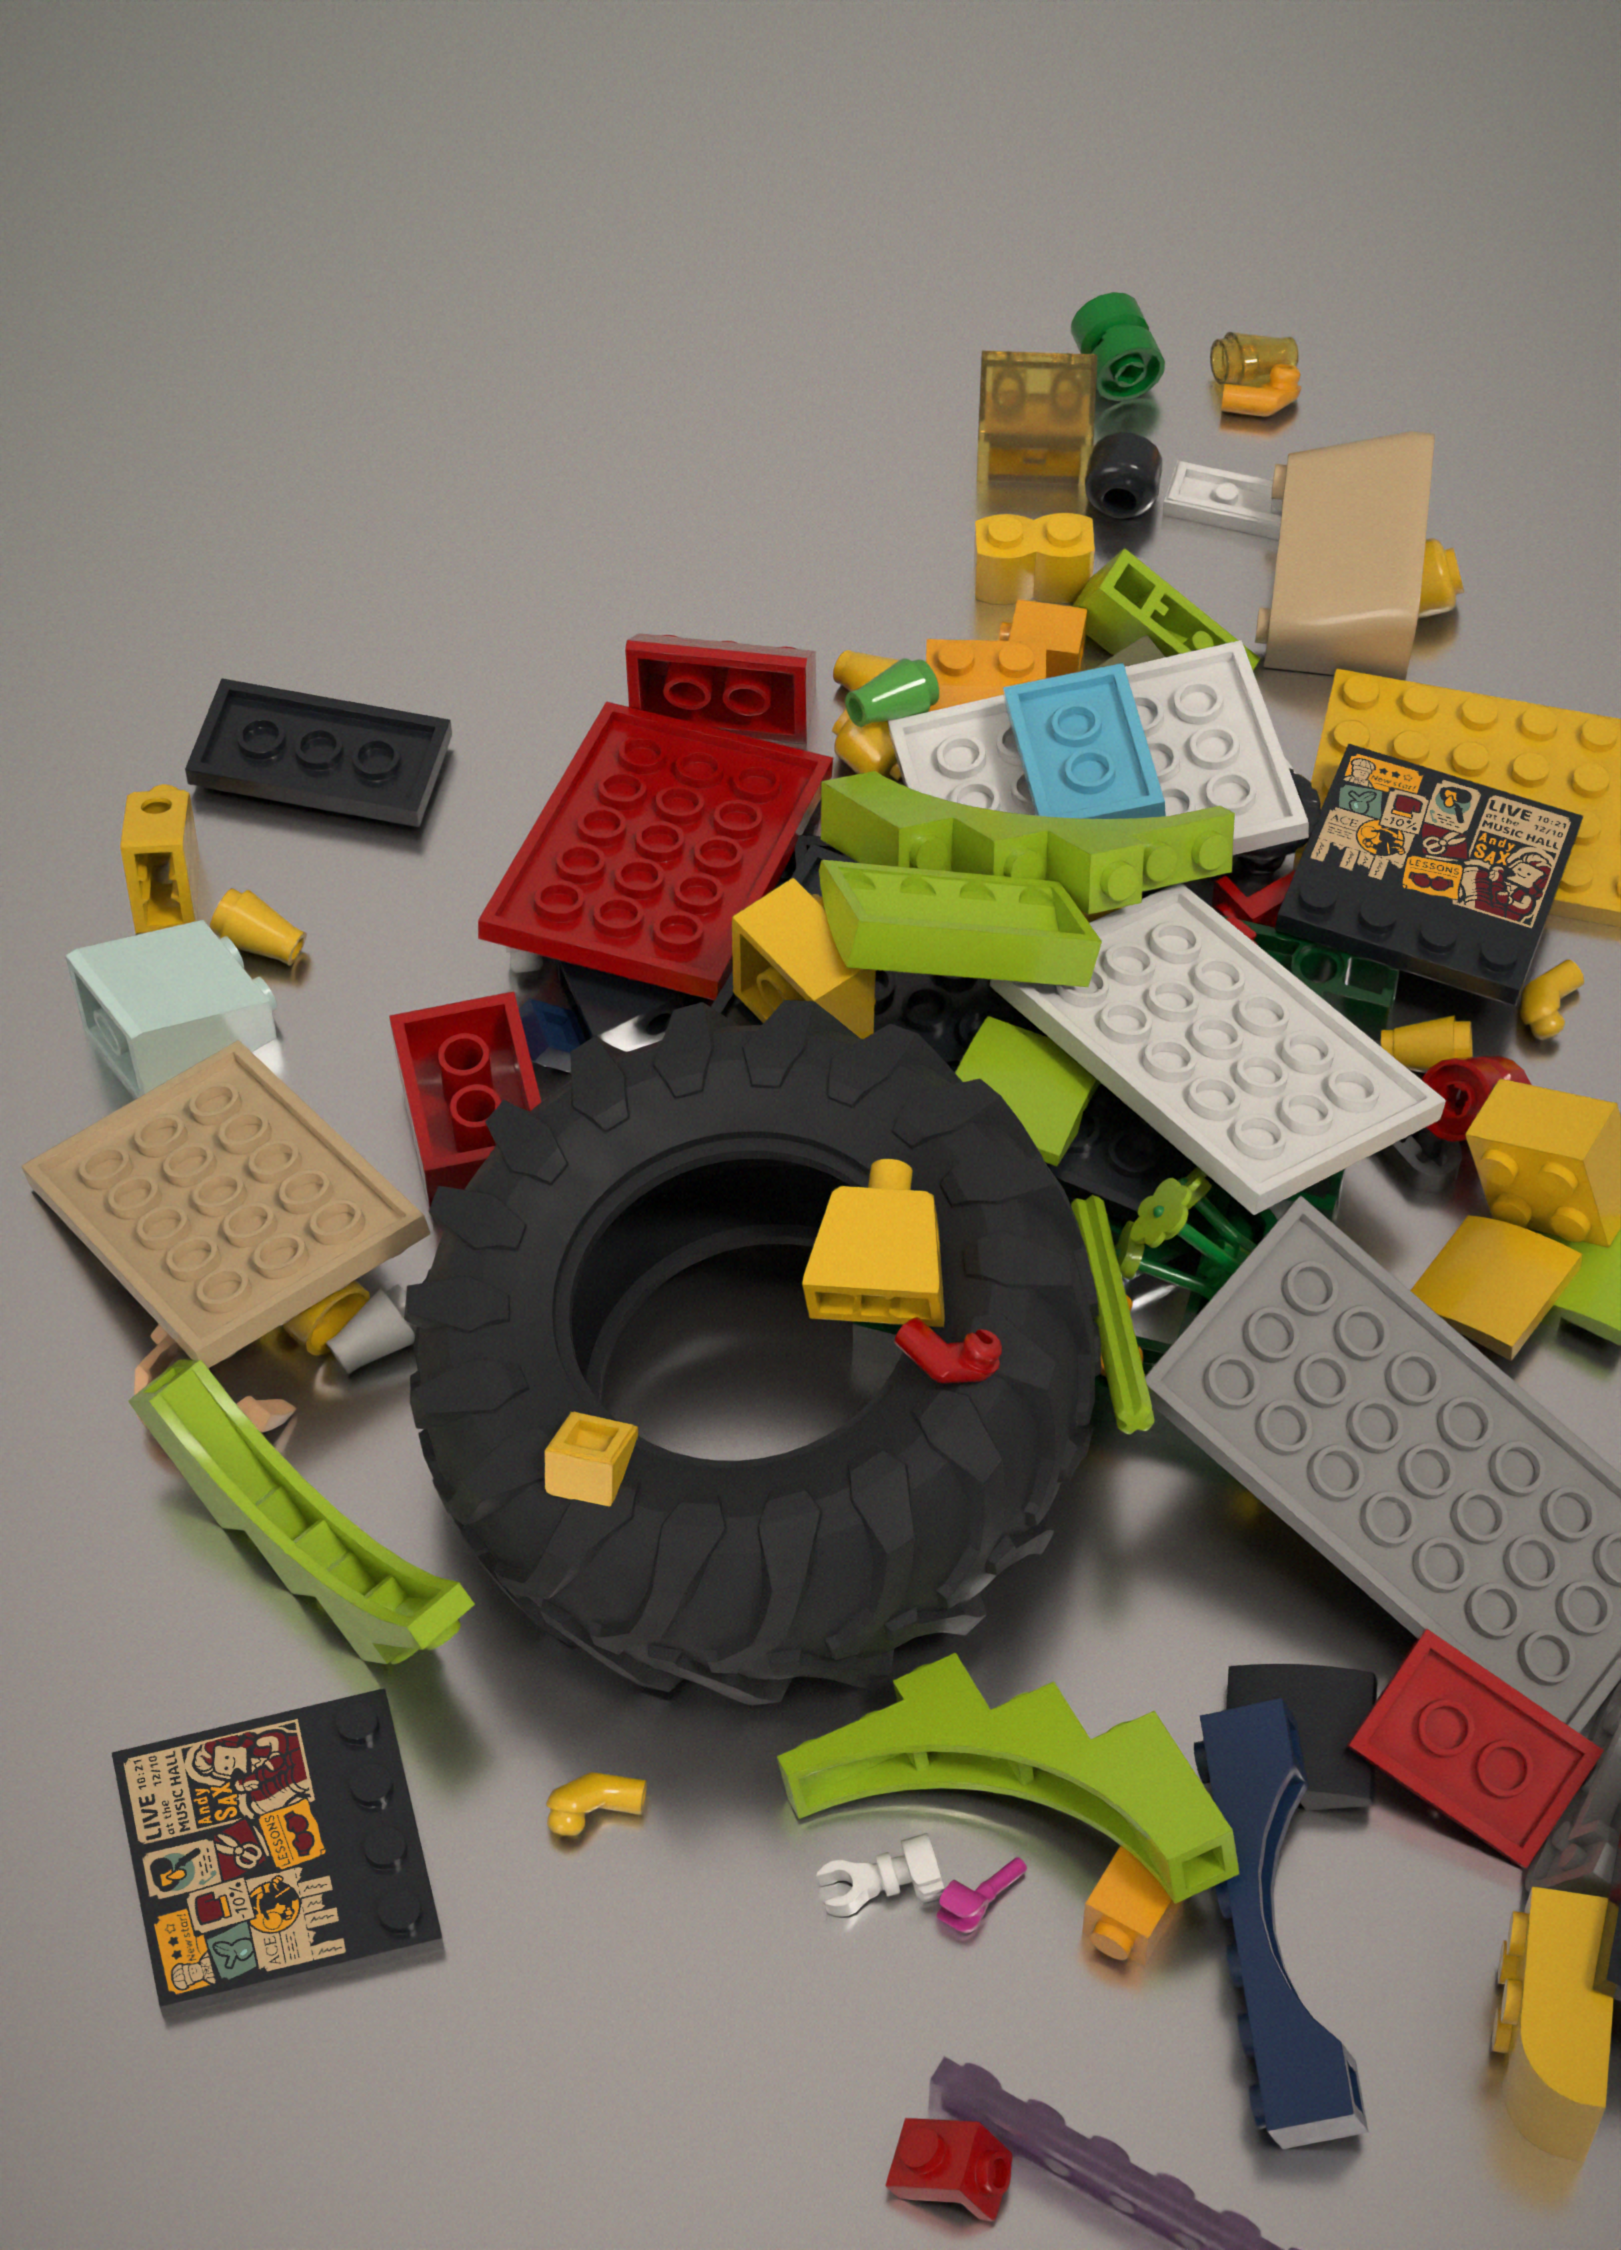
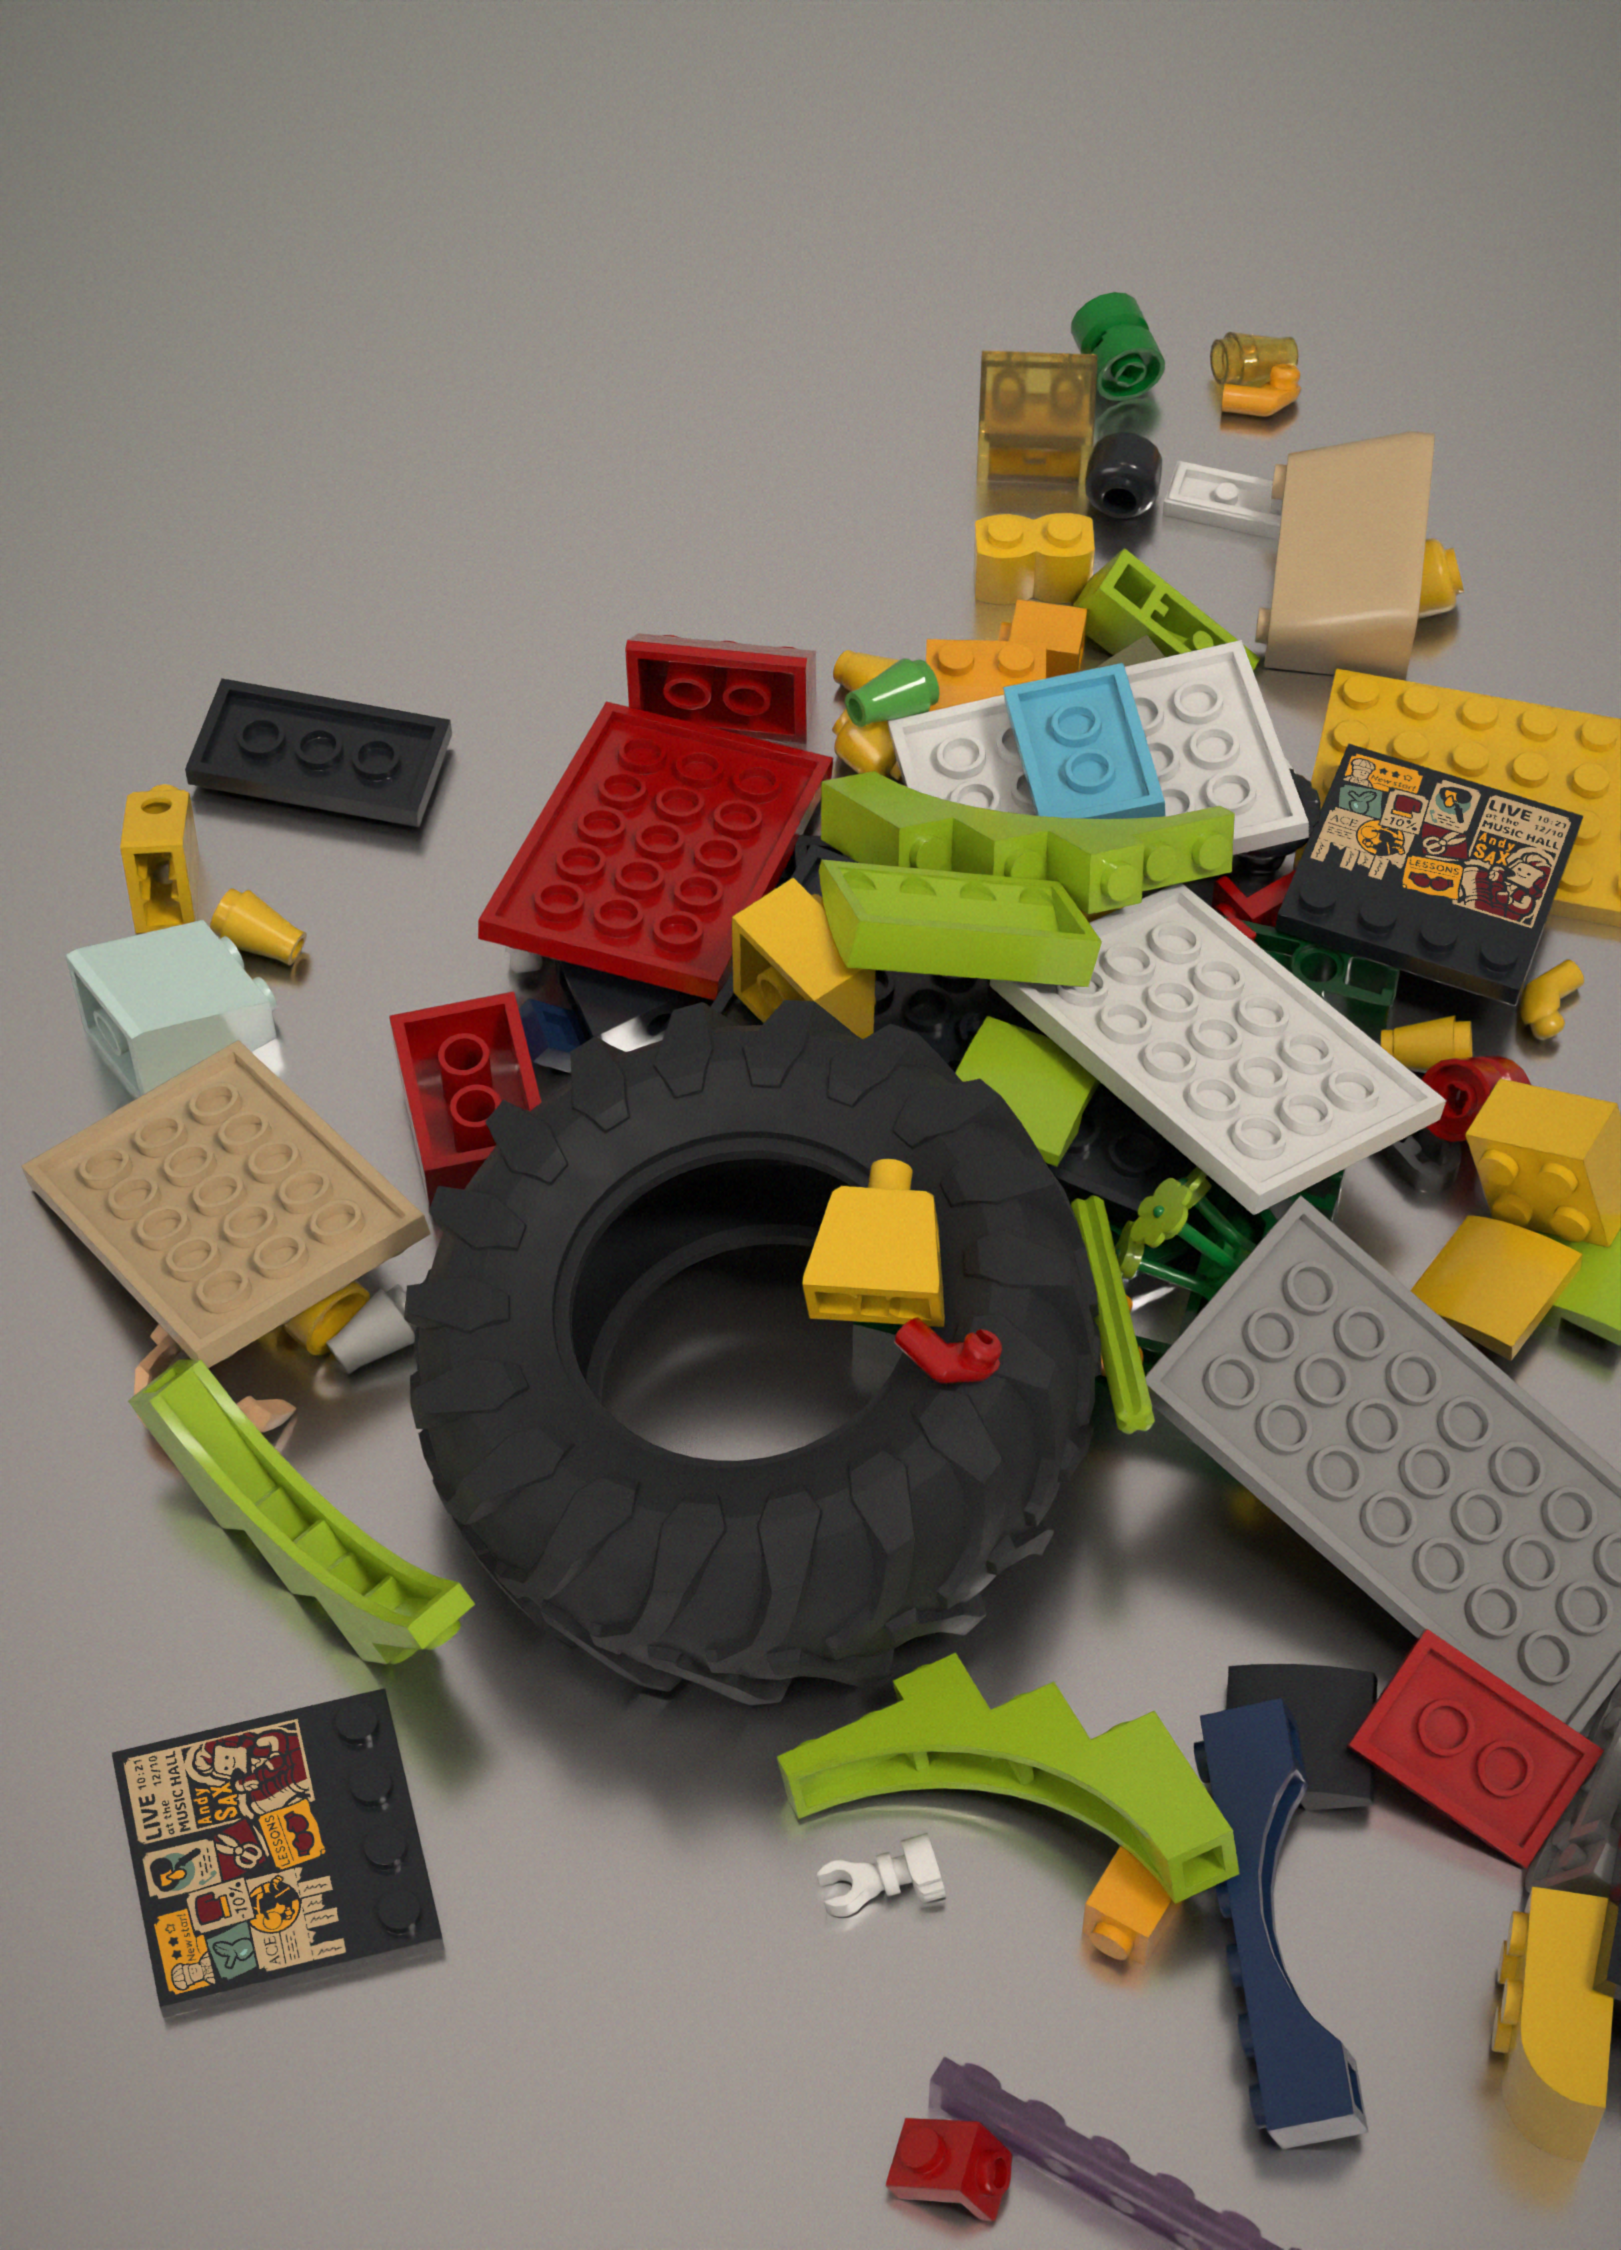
(589, 1458): yellow slope -> none
(591, 1792): yellow arm -> none
(965, 1908): dark pink hand -> none

